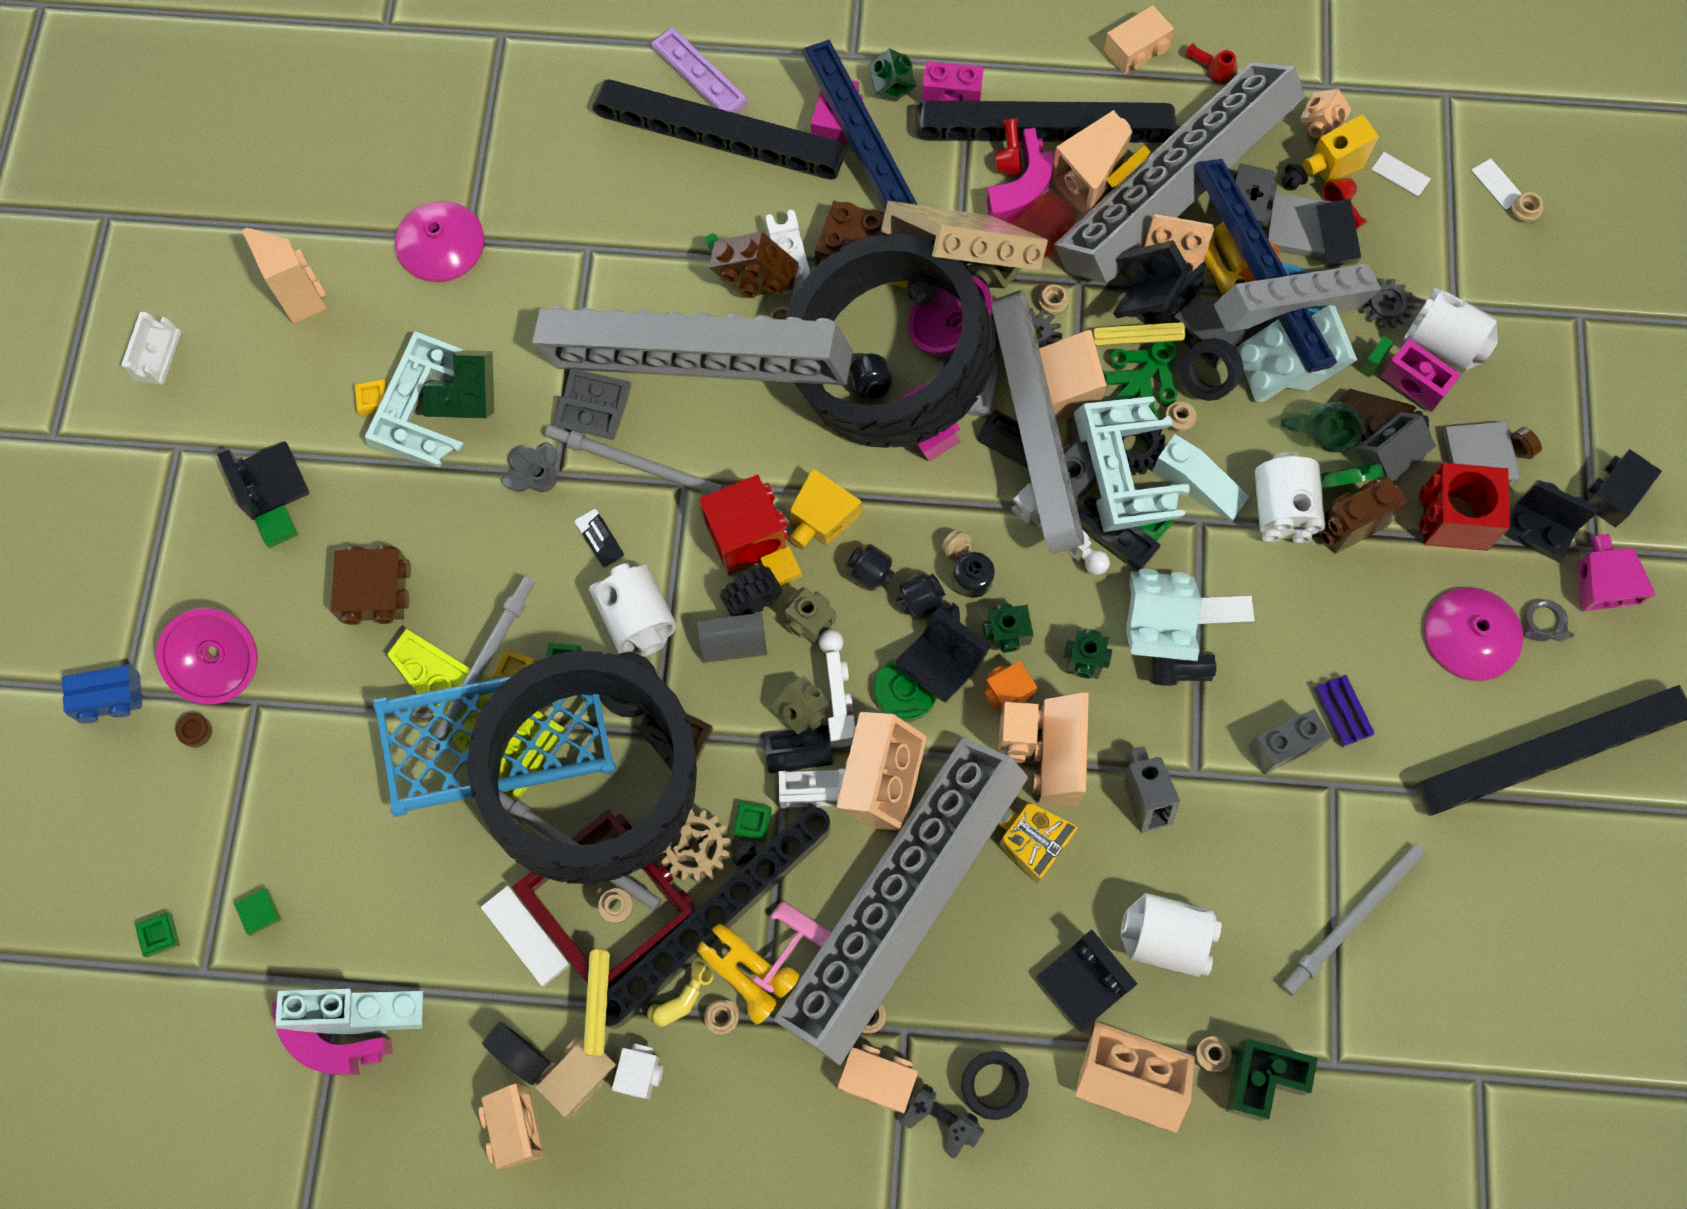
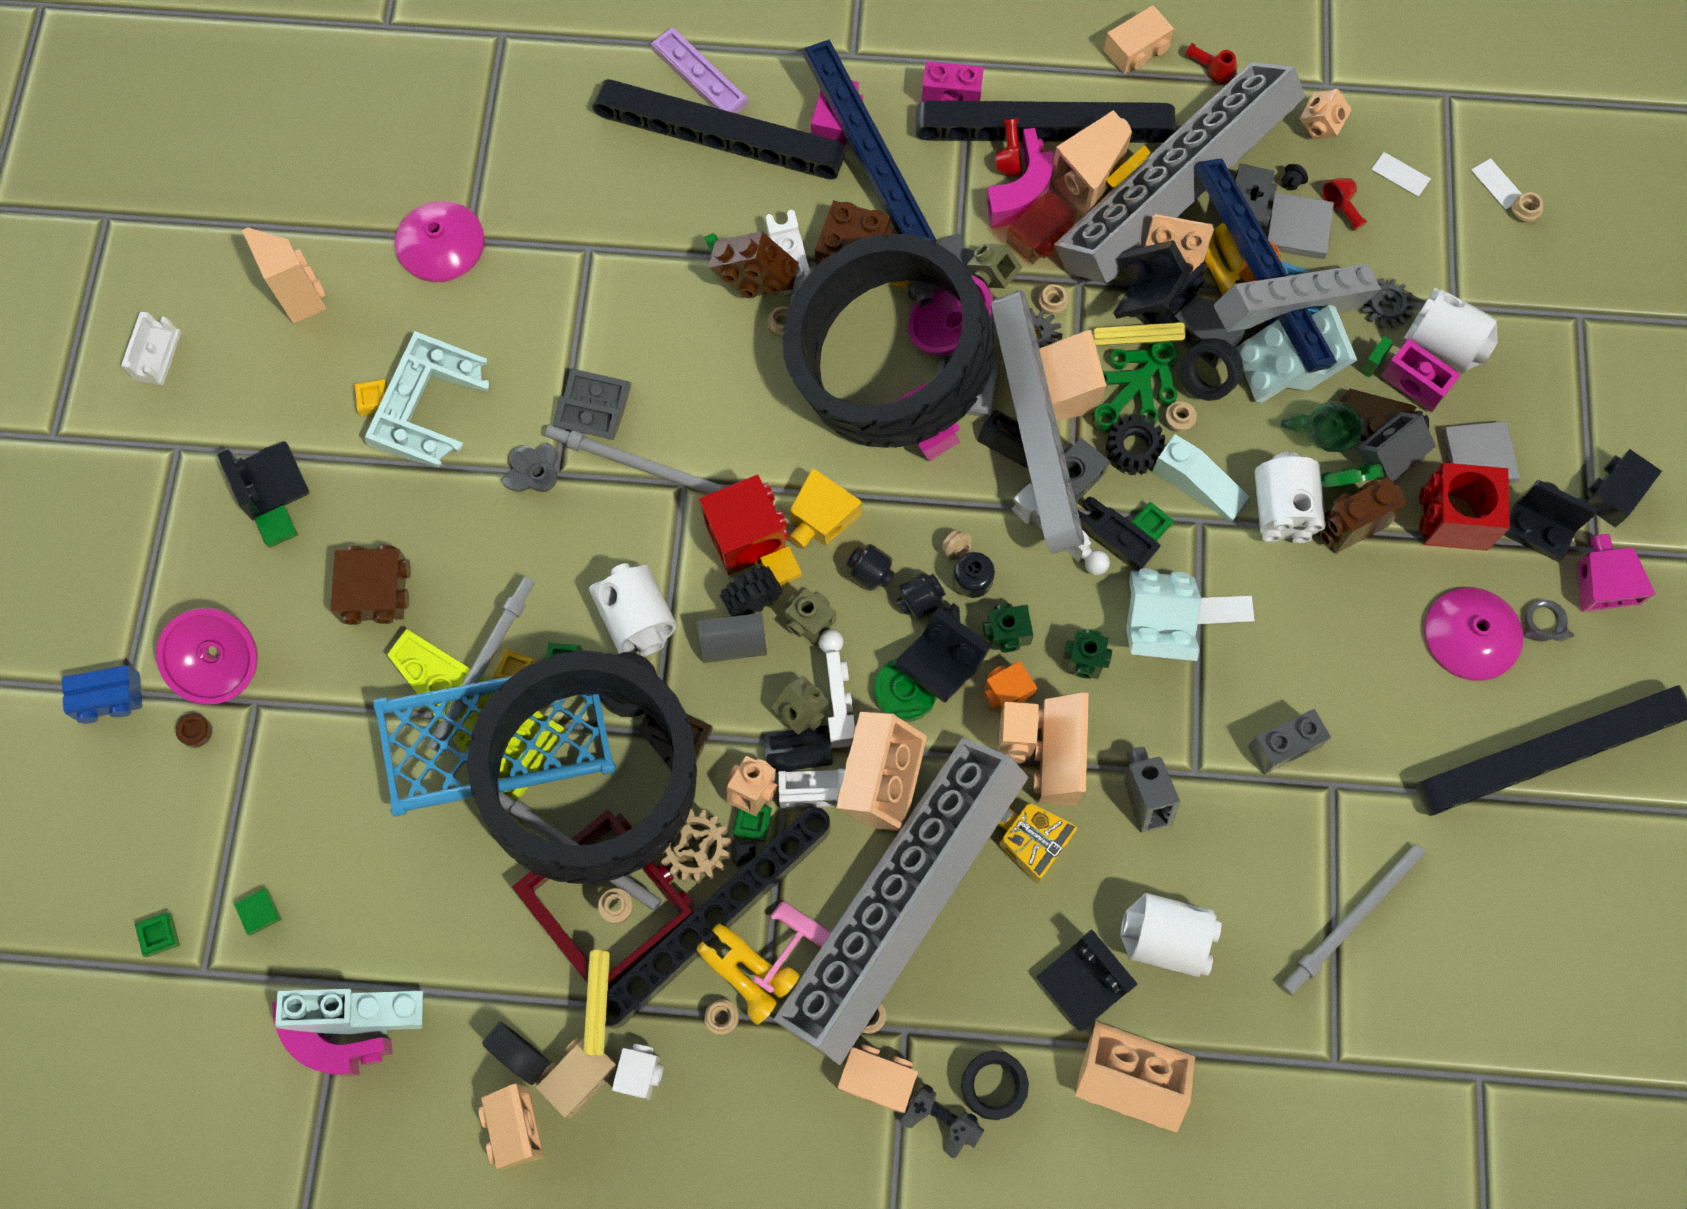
(470, 392): dark green brick -> none
(525, 936): white tile -> none
(599, 538): sticker -> none
(682, 1005): light yellow arm -> none
(695, 345): light grey brick -> none
(751, 785): none -> light nougat brick
(870, 376): black head -> none
(892, 75): dark green brick -> none
(967, 235): tan panel -> none
(1120, 504): light aqua wedge -> none
(1170, 671): black piece -> none
(1206, 1062): tan plate -> none
(1260, 1070): dark green brick -> none
(1339, 233): black hinge -> none
(1342, 150): yellow torso -> none
(1359, 714): dark purple tile -> none
(1526, 443): reddish brown tile -> none

